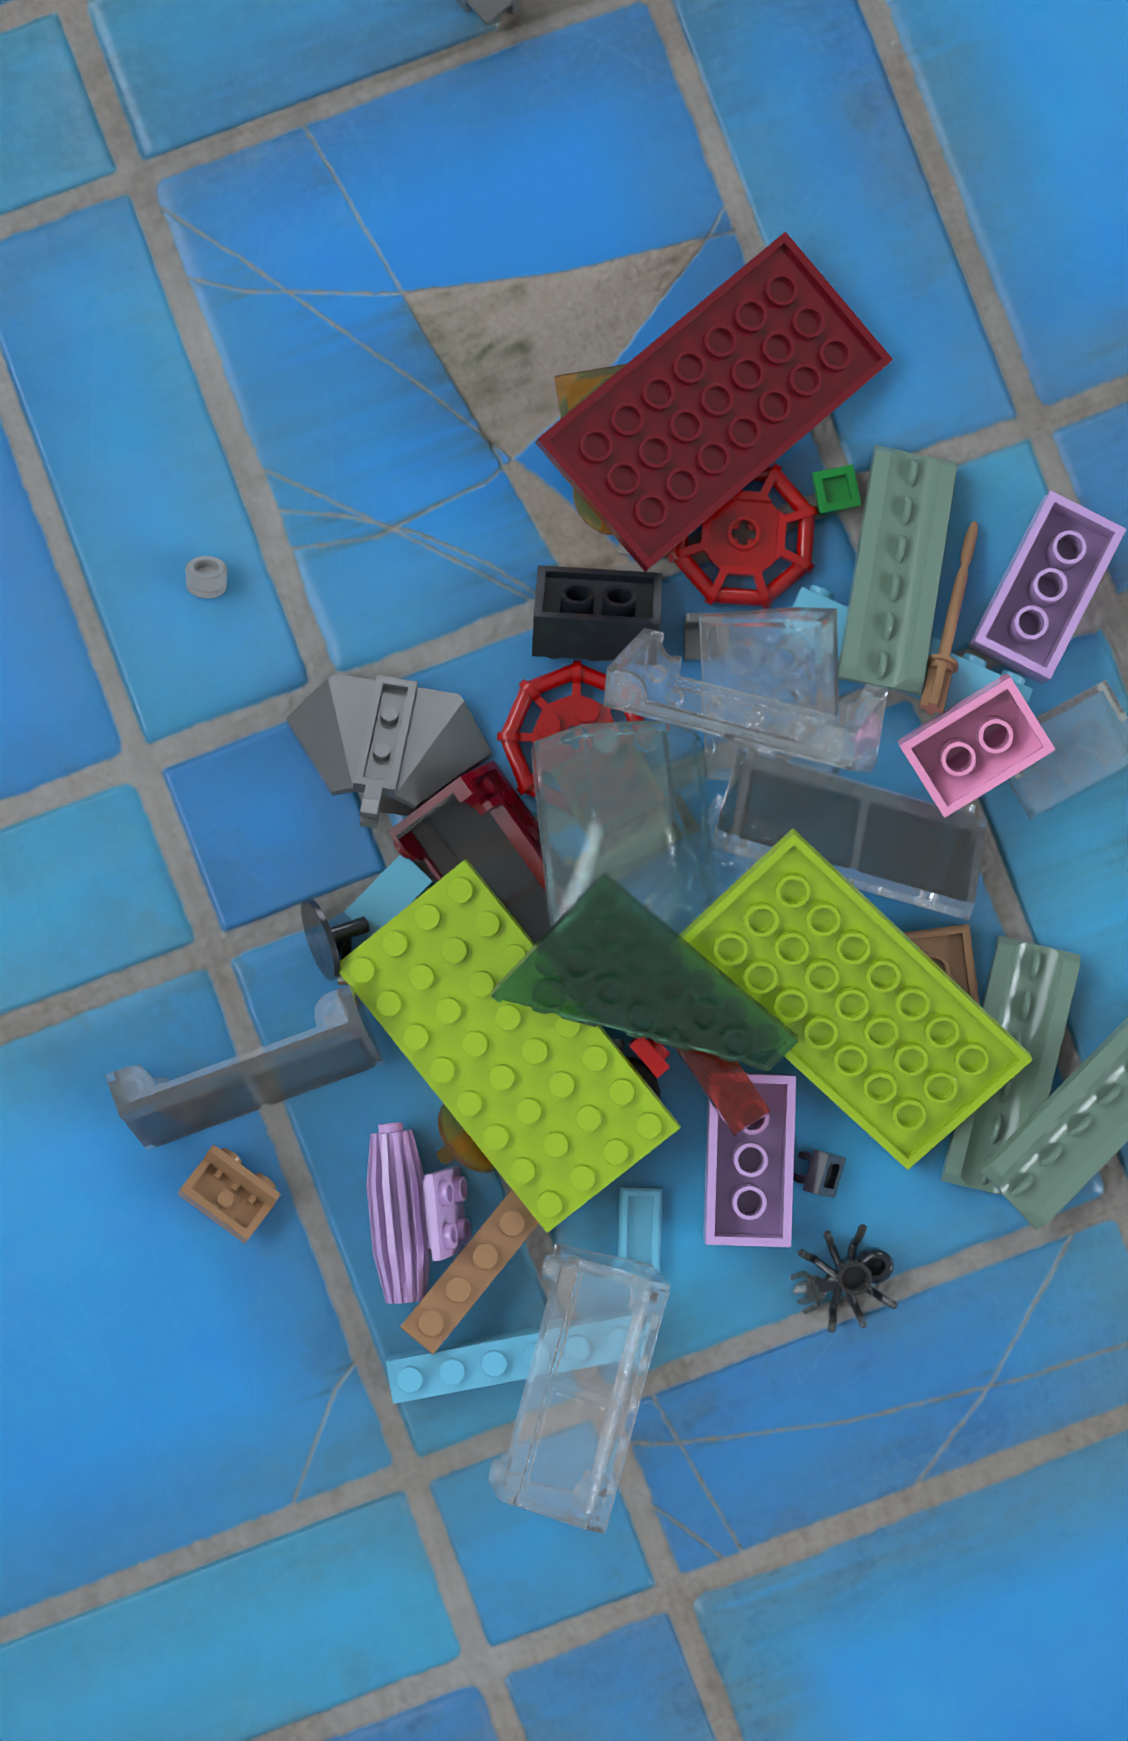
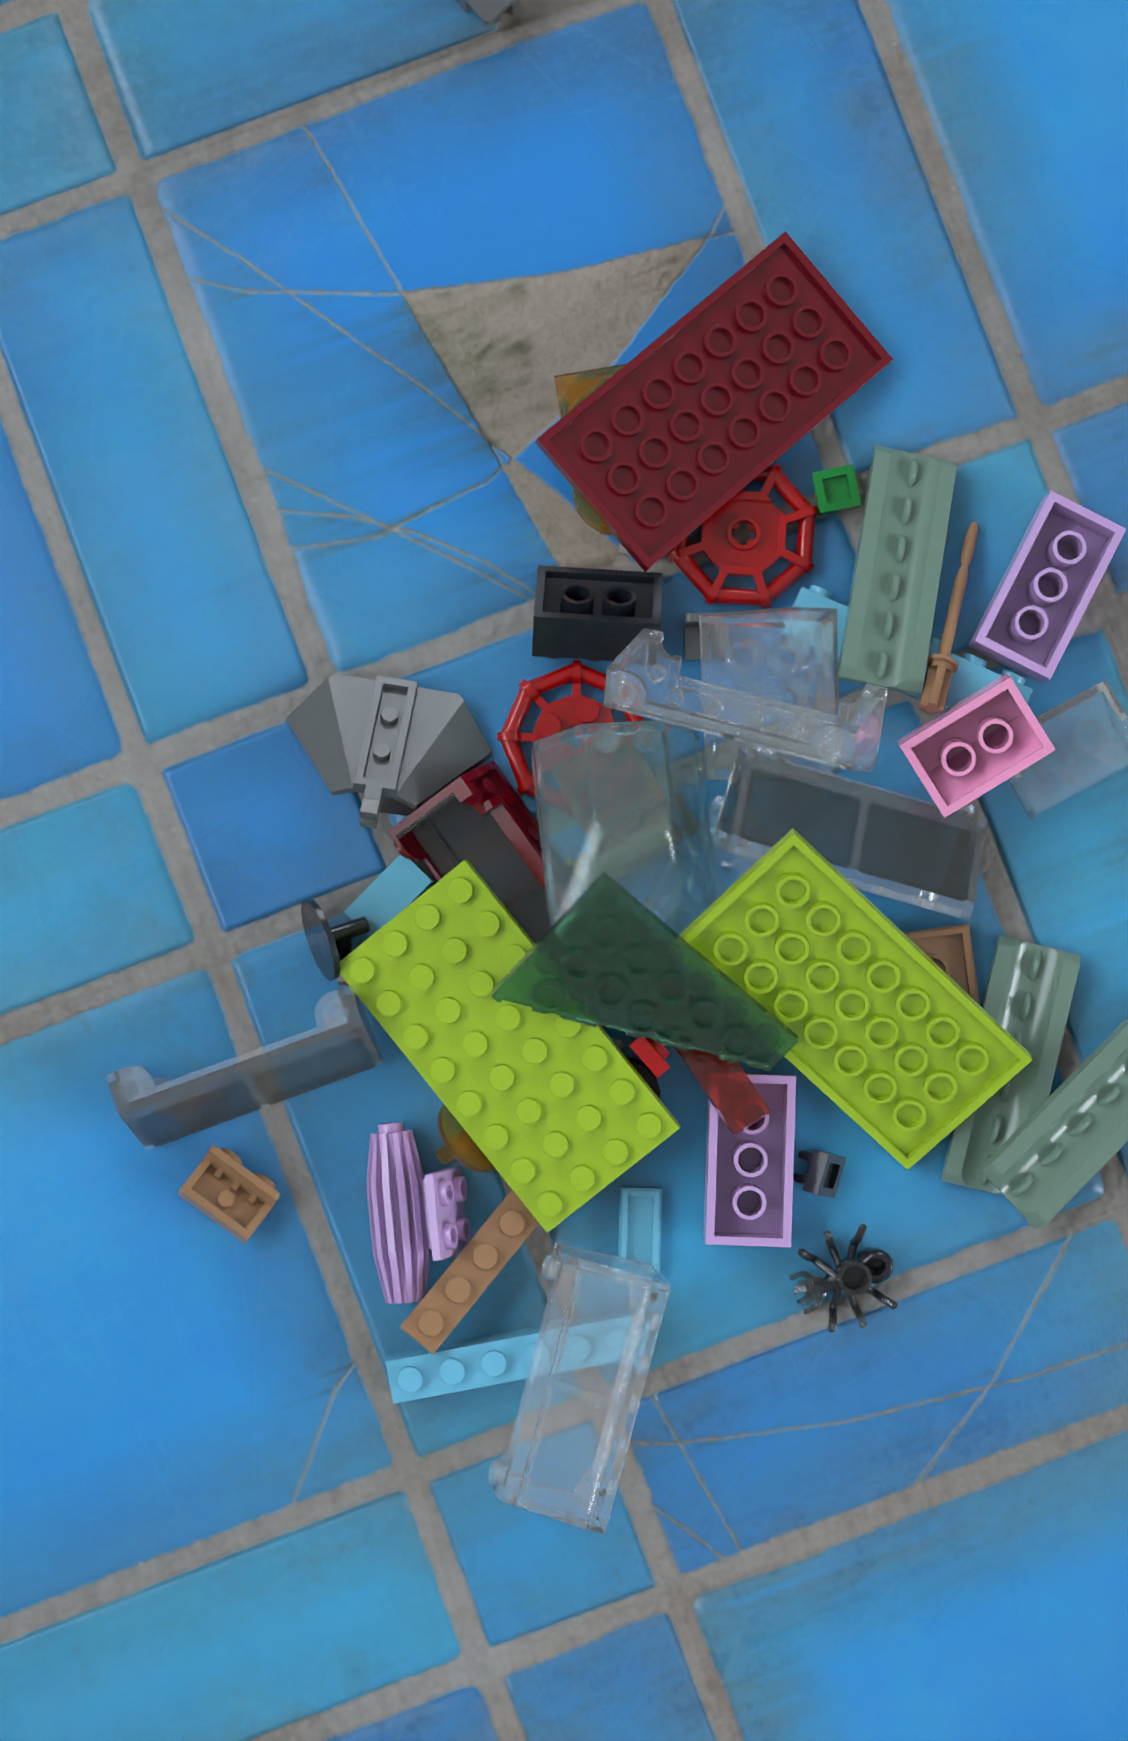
(206, 577): light grey tile -> none

